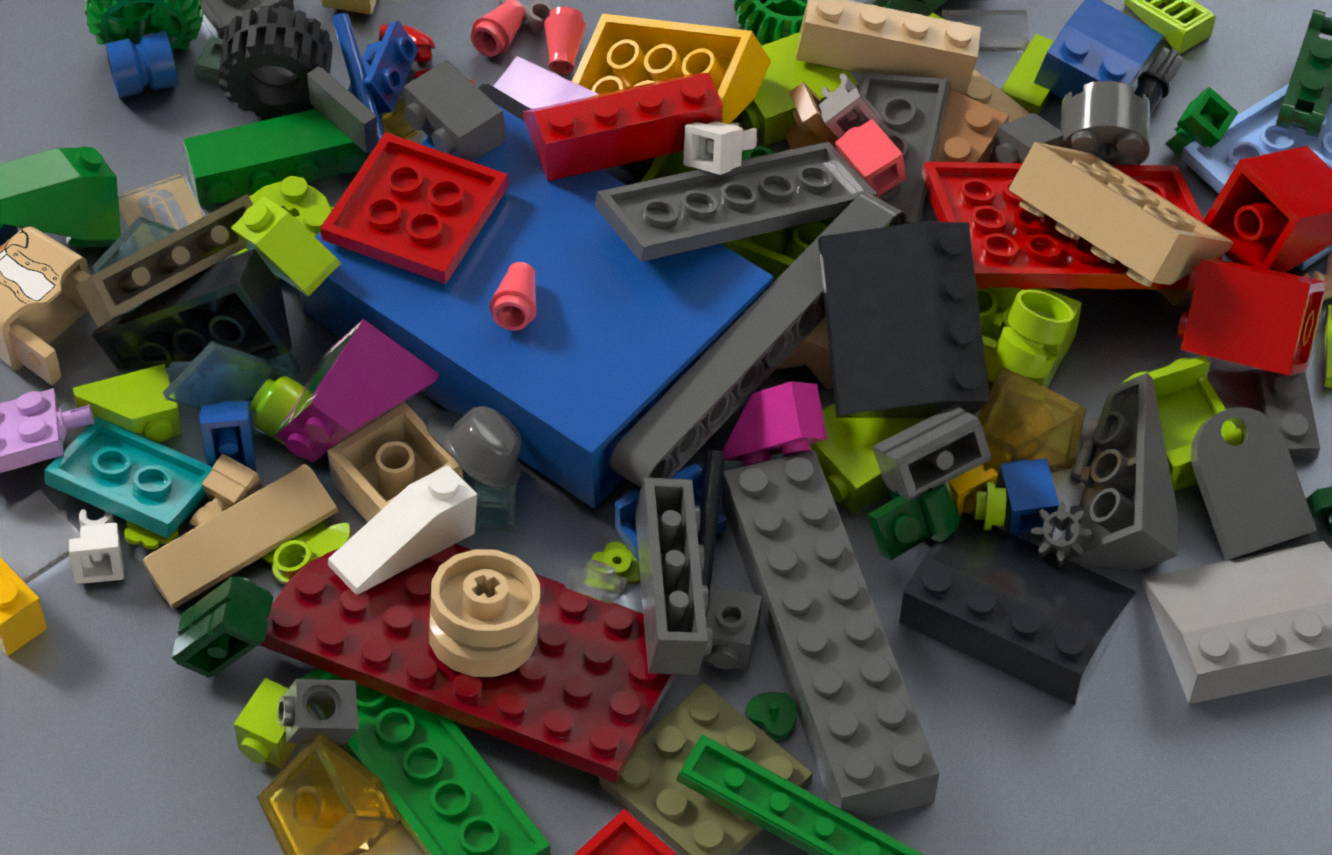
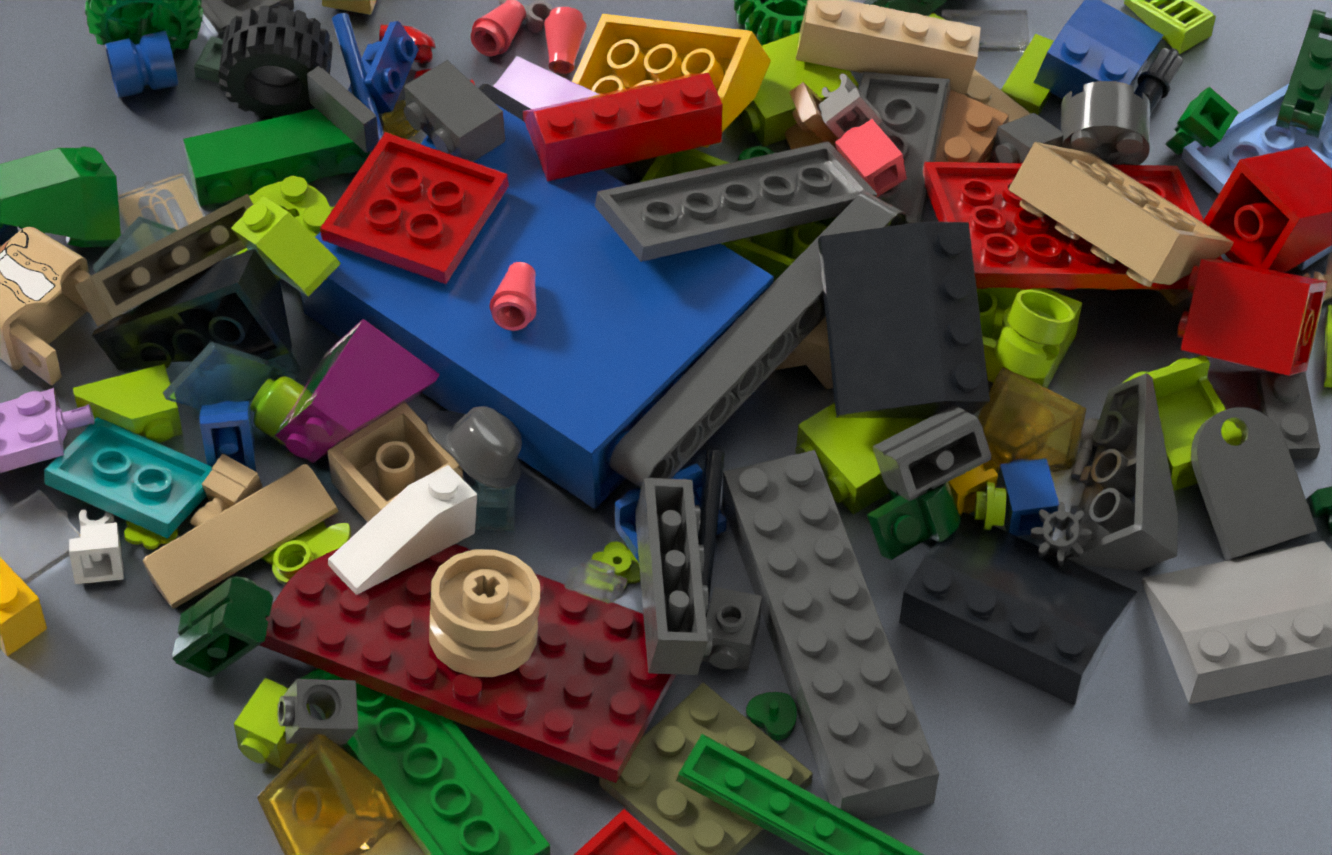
(716, 145): white piece -> none
(777, 422): dark pink slope -> none

